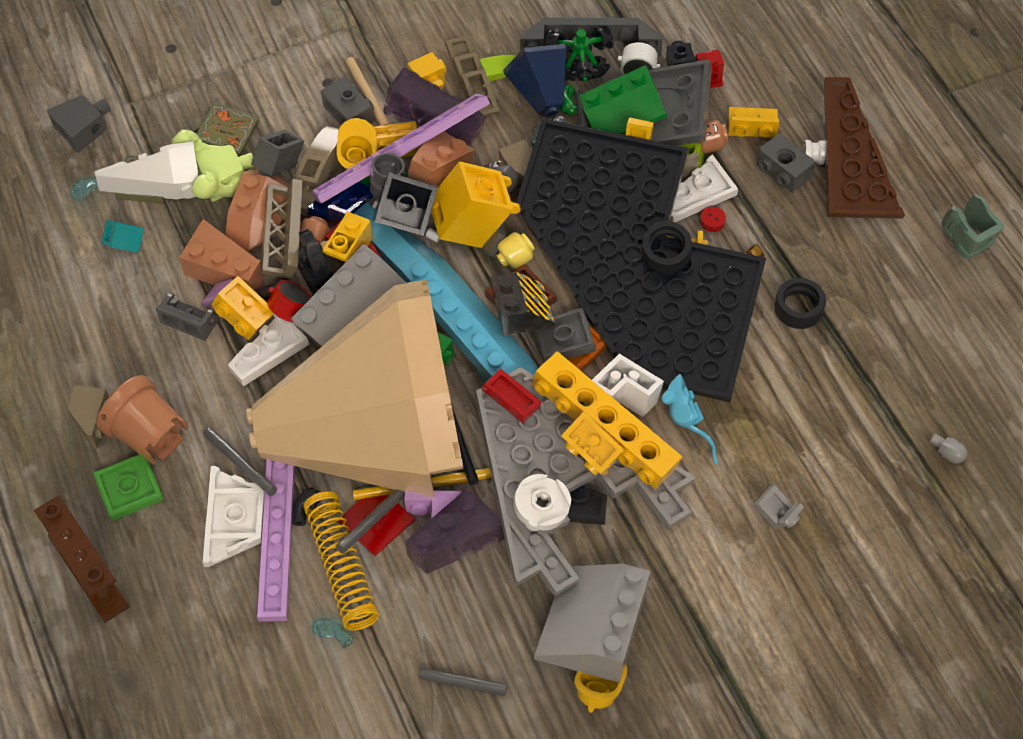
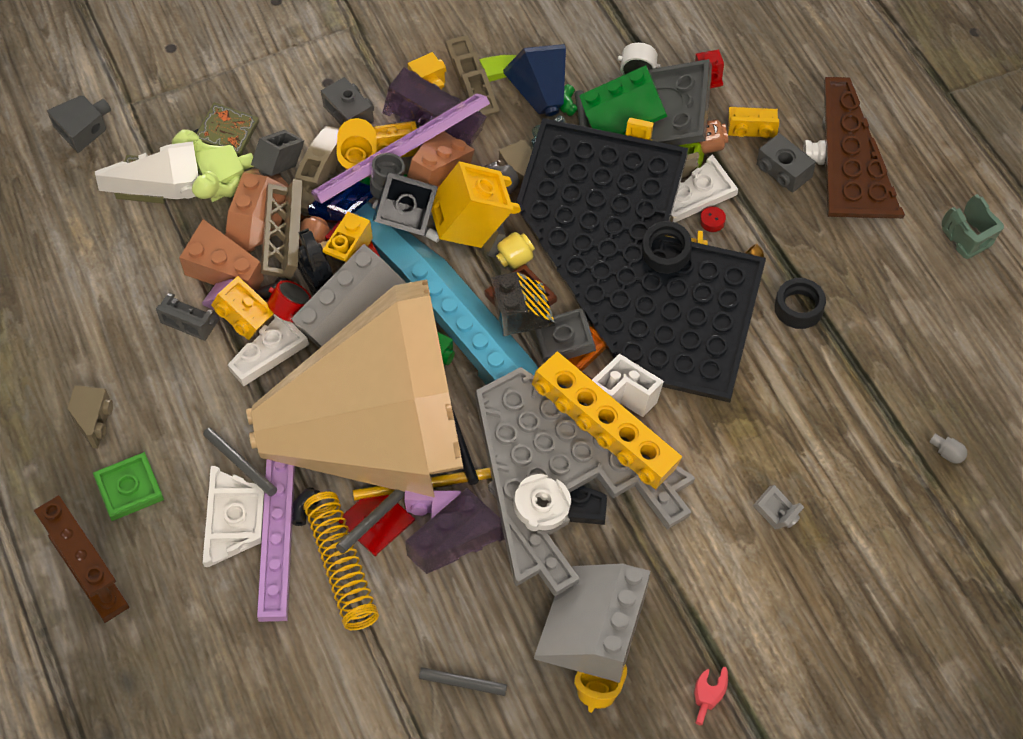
(83, 188): clear light blue arm -> none
(122, 236): teal panel -> none
(141, 419): nougat piece -> none
(333, 629): clear light blue arm -> none
(366, 91): tan bar -> none
(511, 396): red tile -> none
(581, 46): black plant -> none
(593, 444): yellow bracket -> none
(621, 28): dark grey slope -> none
(679, 53): black brick -> none
(684, 410): medium azure animal -> none
(709, 696): none -> coral hand

